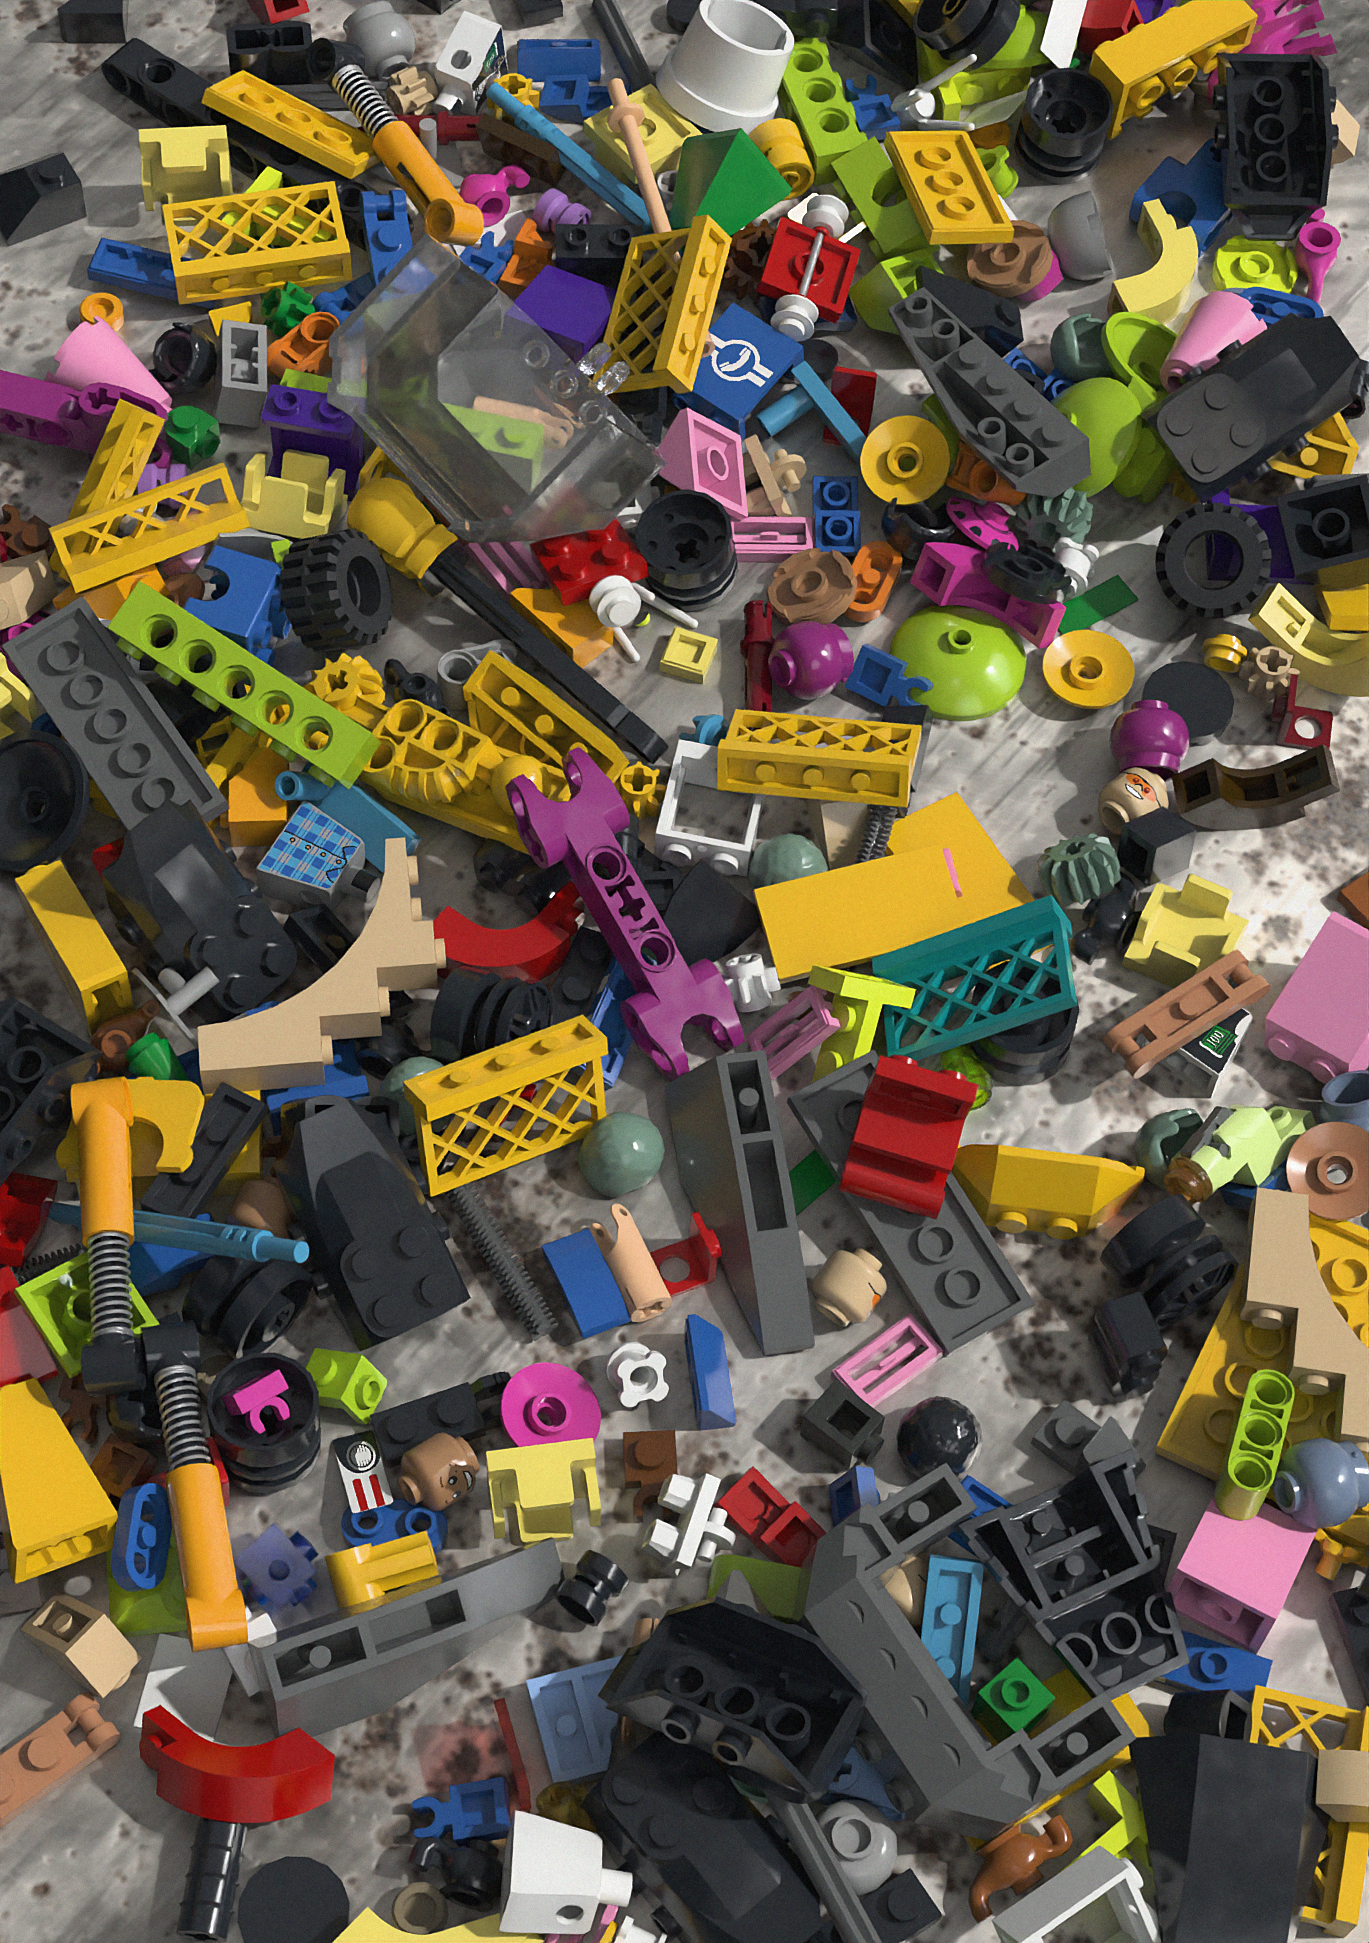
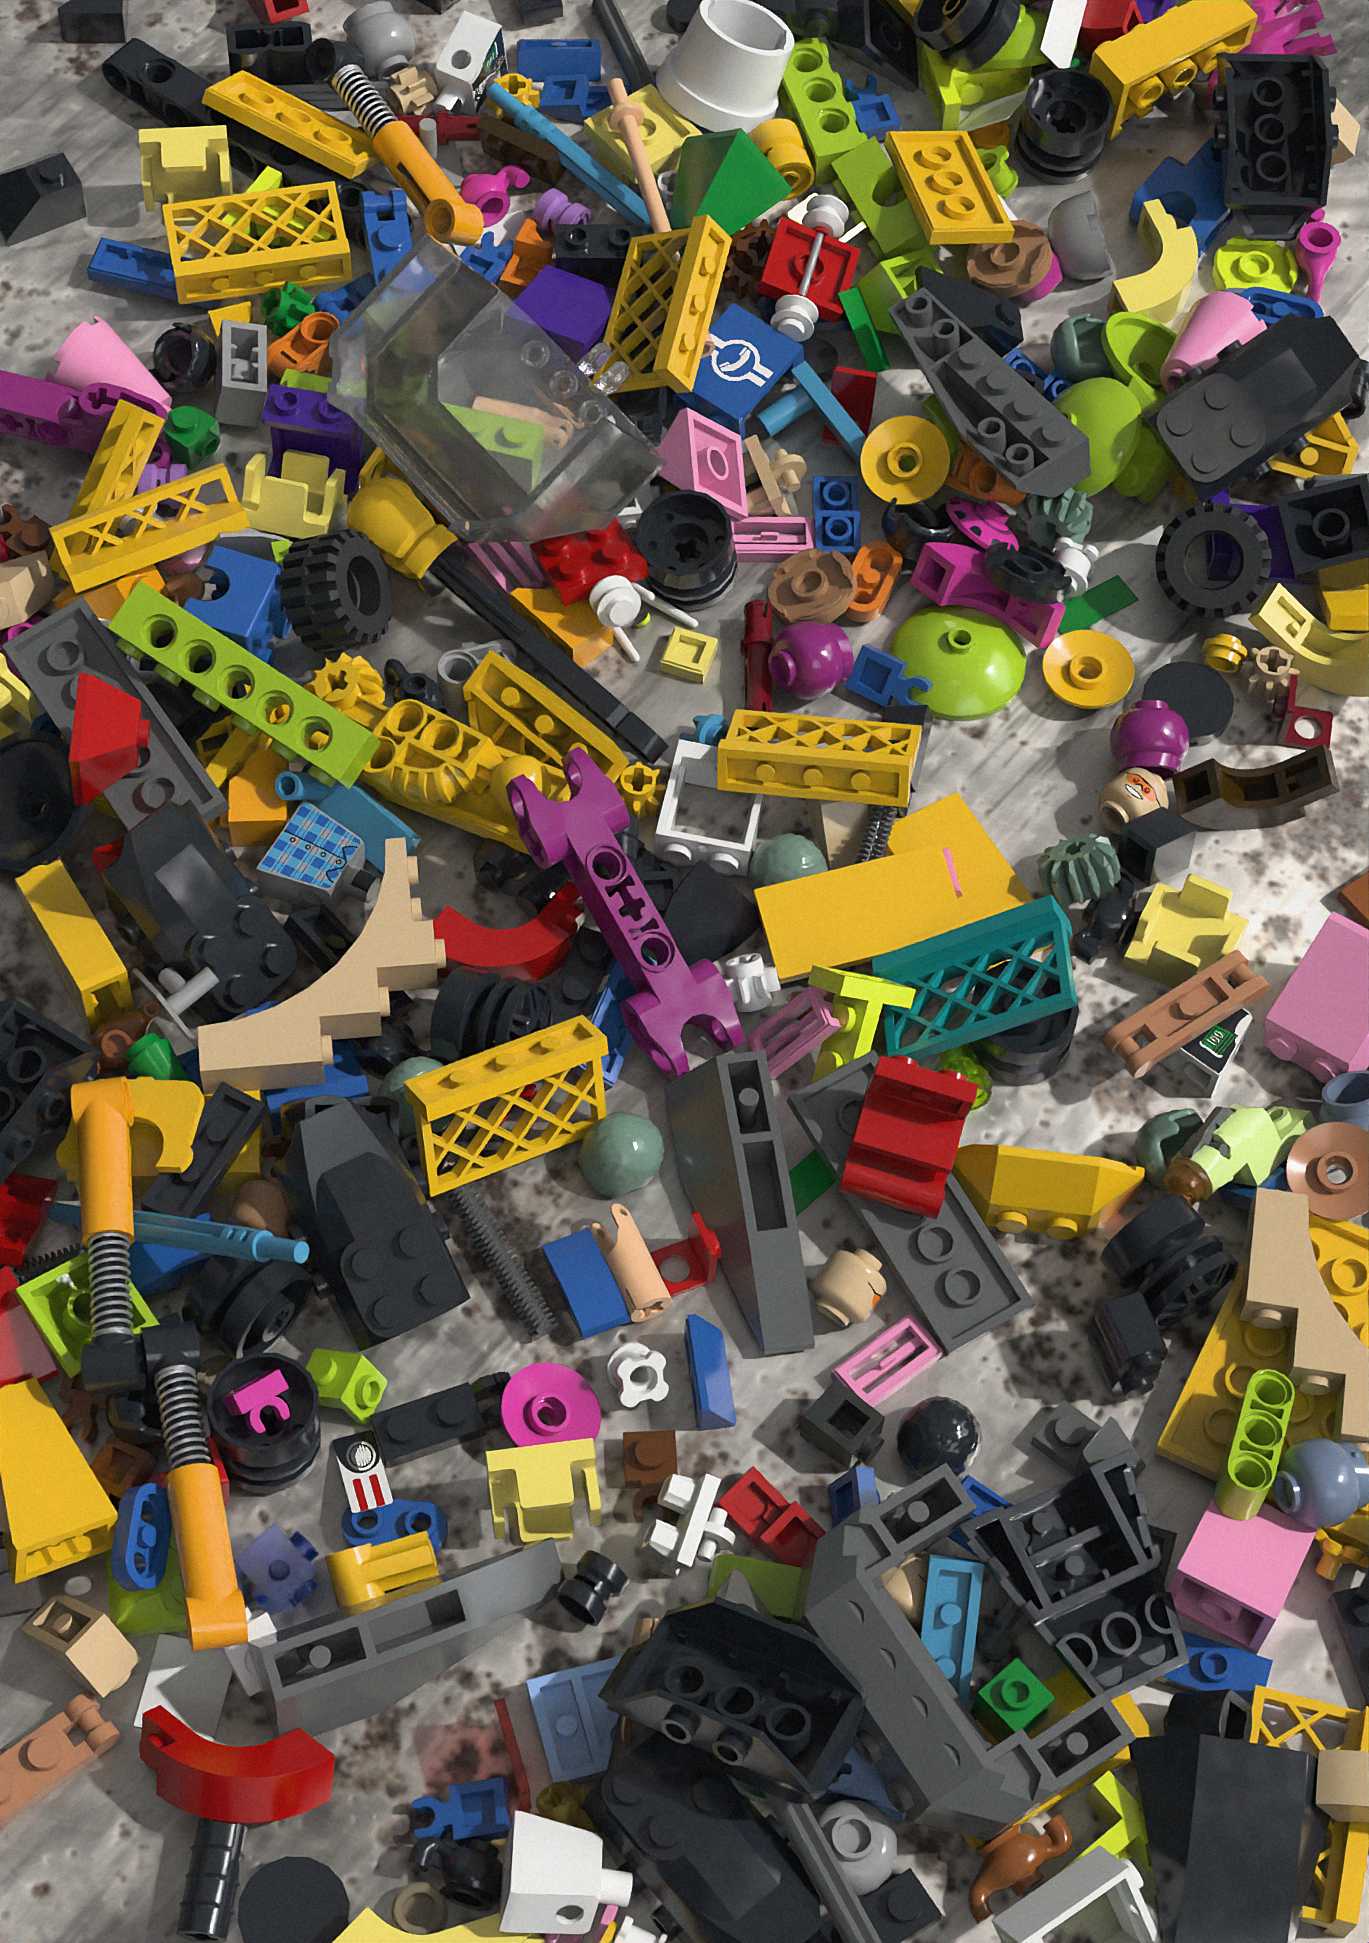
(104, 737): none -> red slope
(105, 306): light orange tile -> none
(438, 1472): medium nougat head -> none
(864, 330): none -> green sticker
(918, 105): white plant -> none

